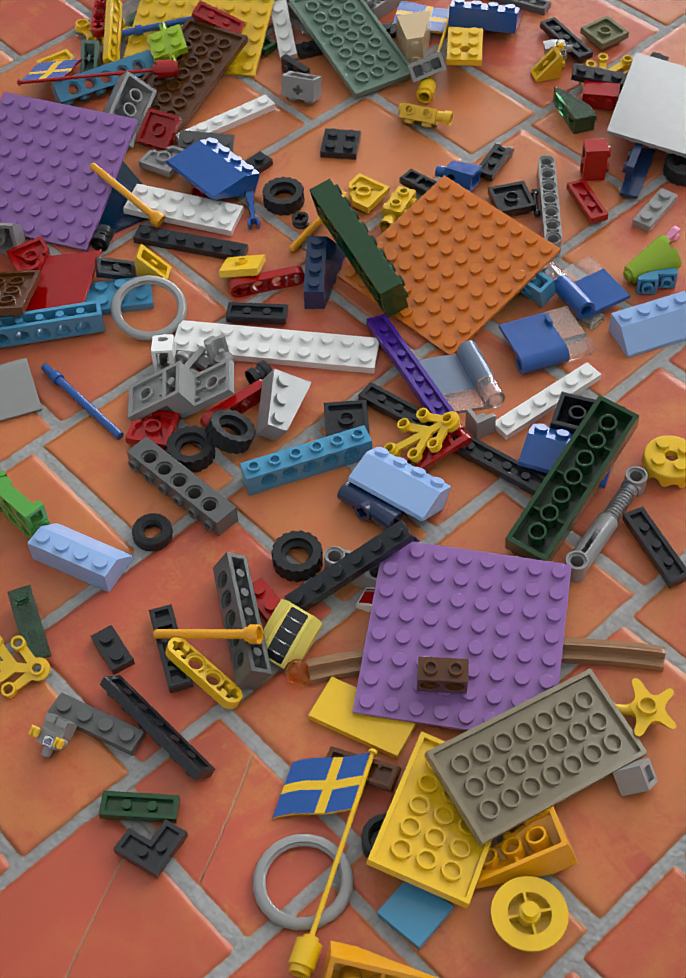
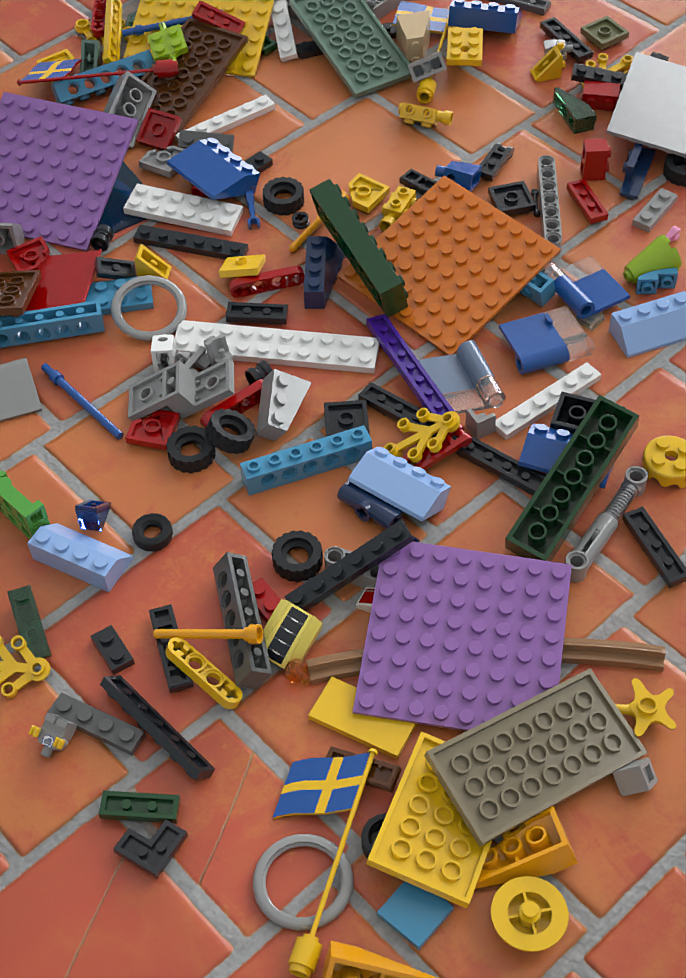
(92, 514): none -> clear blue slope
(156, 217): light orange piece -> none
(182, 486): dark grey brick -> none
(290, 64): black plate -> none
(301, 86): light grey brick -> none
(340, 144): black plate -> none
(442, 674): reddish brown brick -> none

